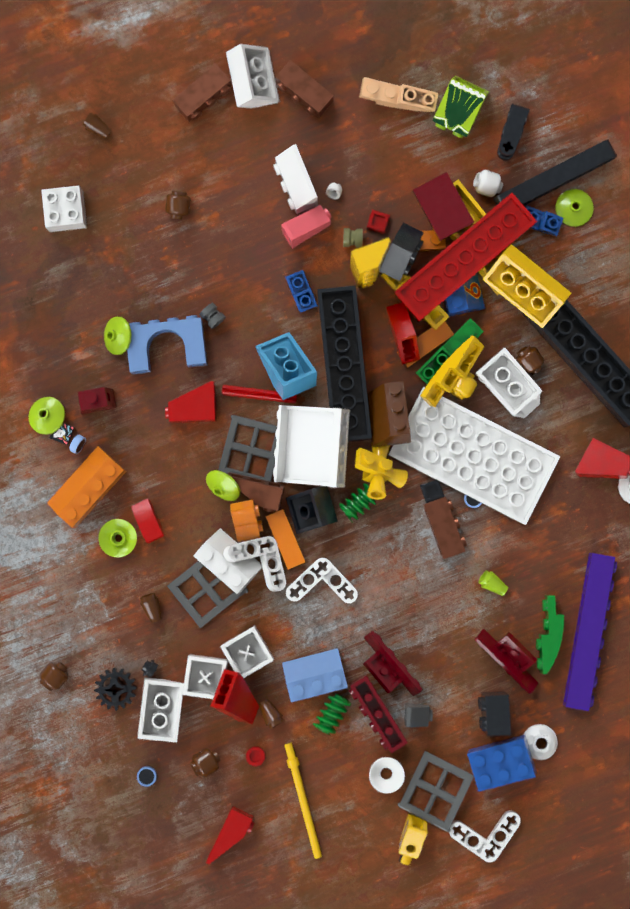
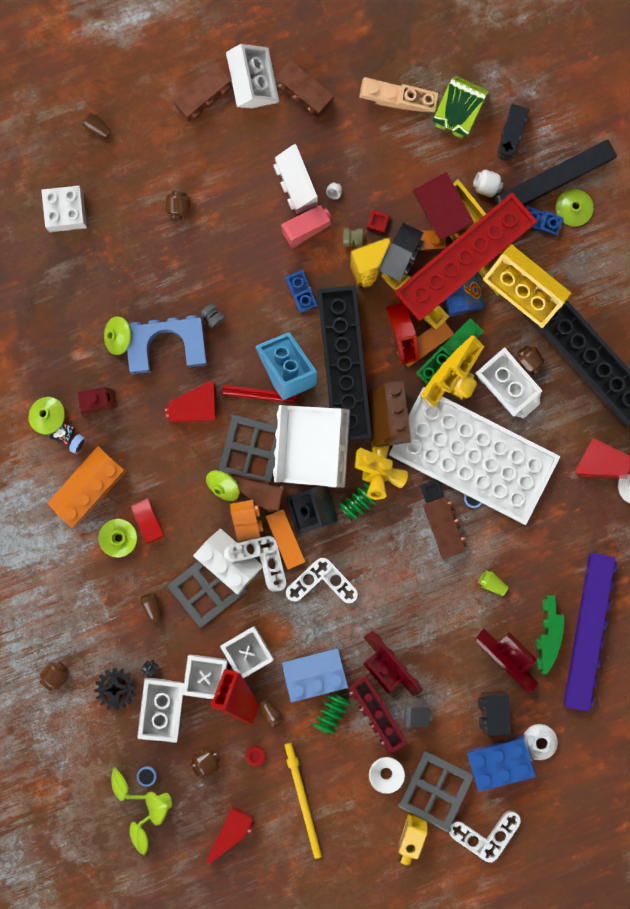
(156, 805): none -> lime plant

